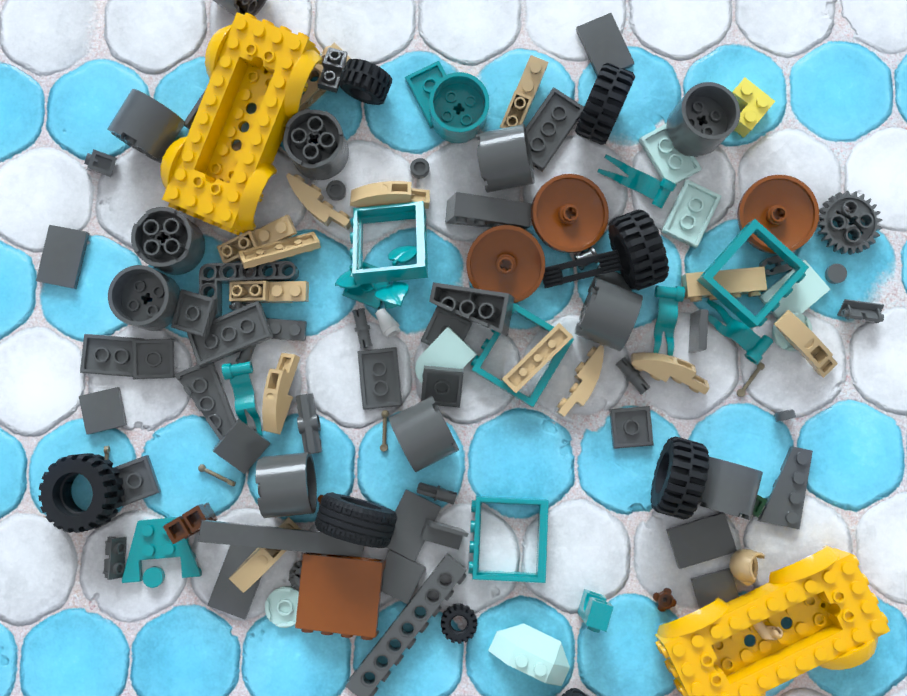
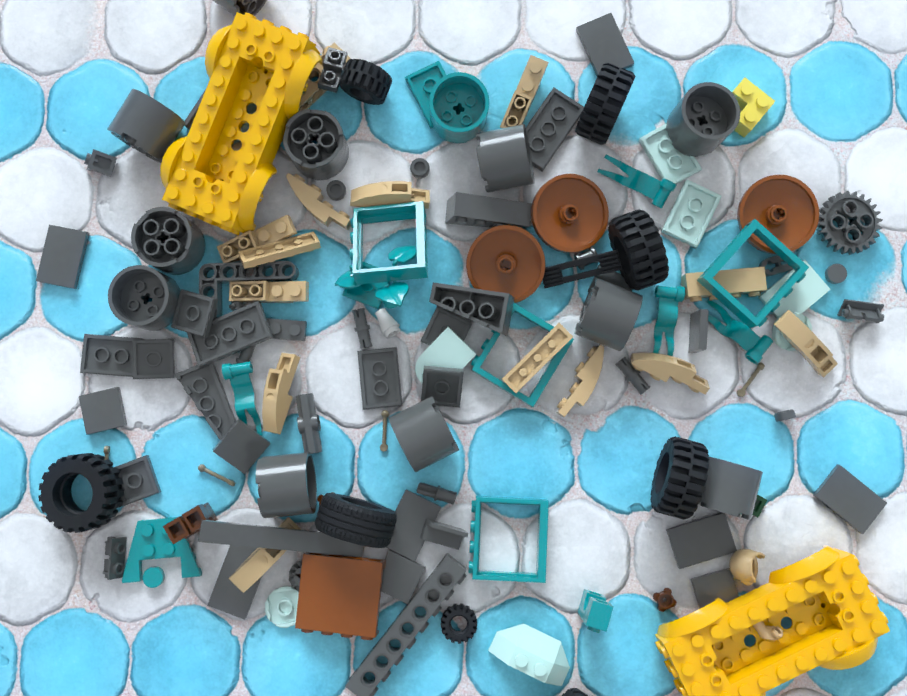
(631, 427): dark grey tile -> none
(788, 495): dark grey wing -> none
(850, 499): none -> dark grey tile

